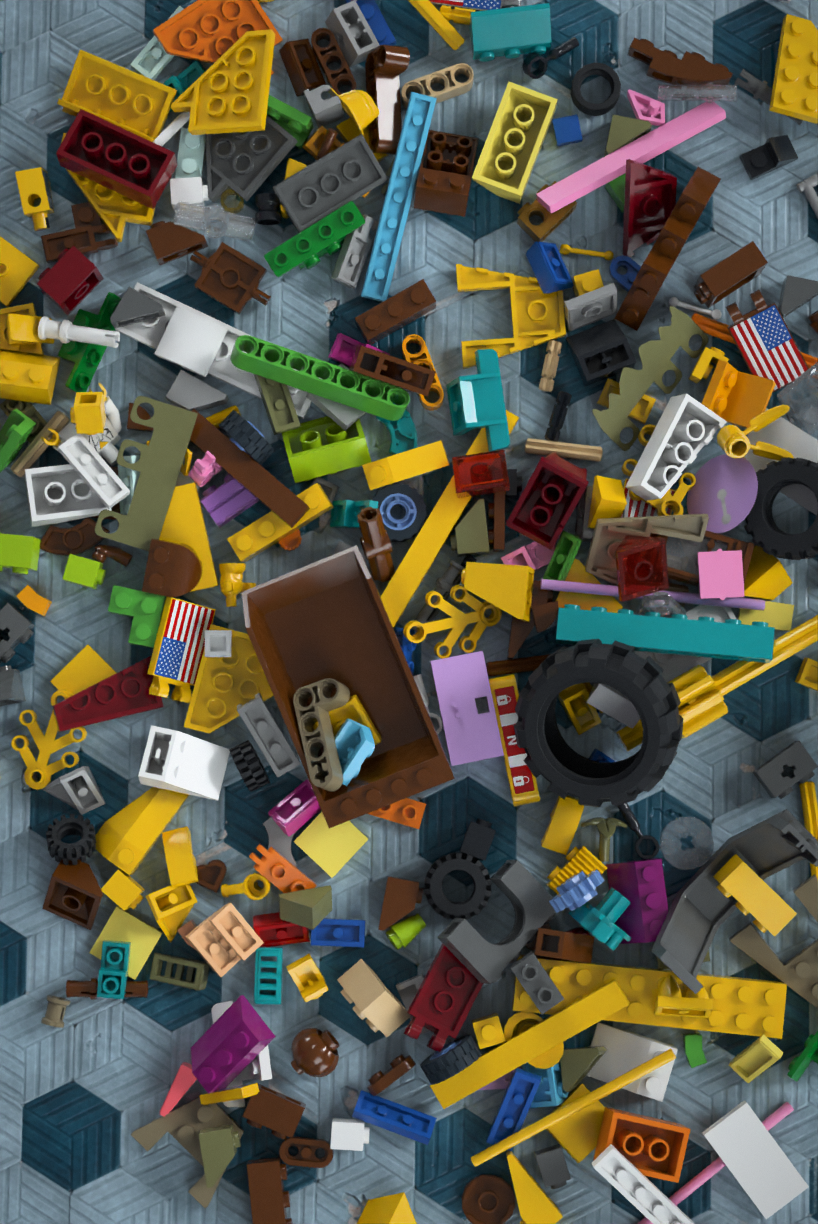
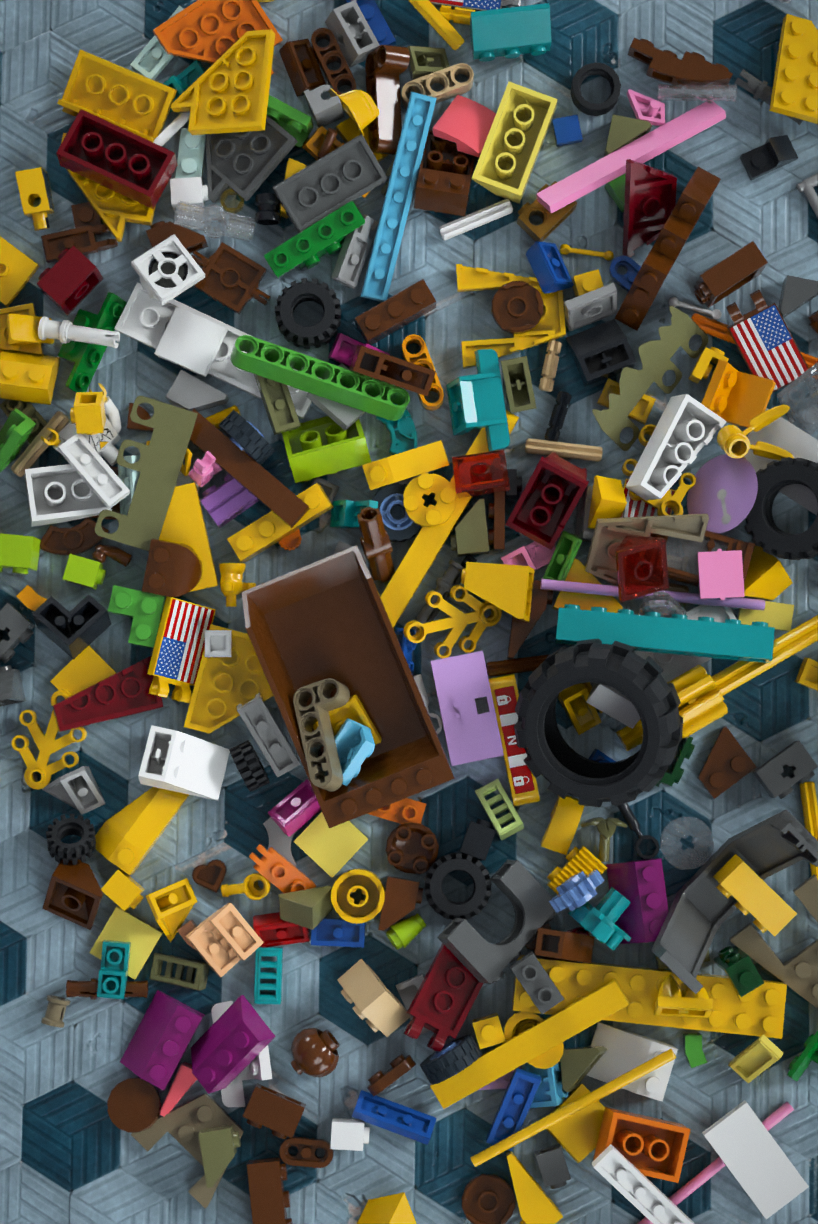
(72, 629): none -> black brick
(134, 1105): none -> reddish brown tile
(135, 308): dark grey slope -> none
(161, 1039): none -> magenta slope
(168, 273): none -> white piece
(180, 857): yellow slope -> none
(230, 1094): yellow tile -> none
(304, 292): none -> black tyre
(307, 978): yellow bracket -> none
(345, 904): none -> yellow brick
(412, 848): none -> reddish brown dish
(425, 485): none -> yellow plate
(426, 60): none -> olive slope
(465, 124): none -> coral slope
(476, 219): none -> white axle
(512, 828): none -> yellowish green slope
(517, 307): none -> reddish brown tile
(518, 384): none -> olive slope
(544, 615): reddish brown tile -> none
(553, 55): black piece -> none
(677, 772): none -> dark green bracket
(725, 764): none -> reddish brown wing
(739, 969): none -> dark green bracket

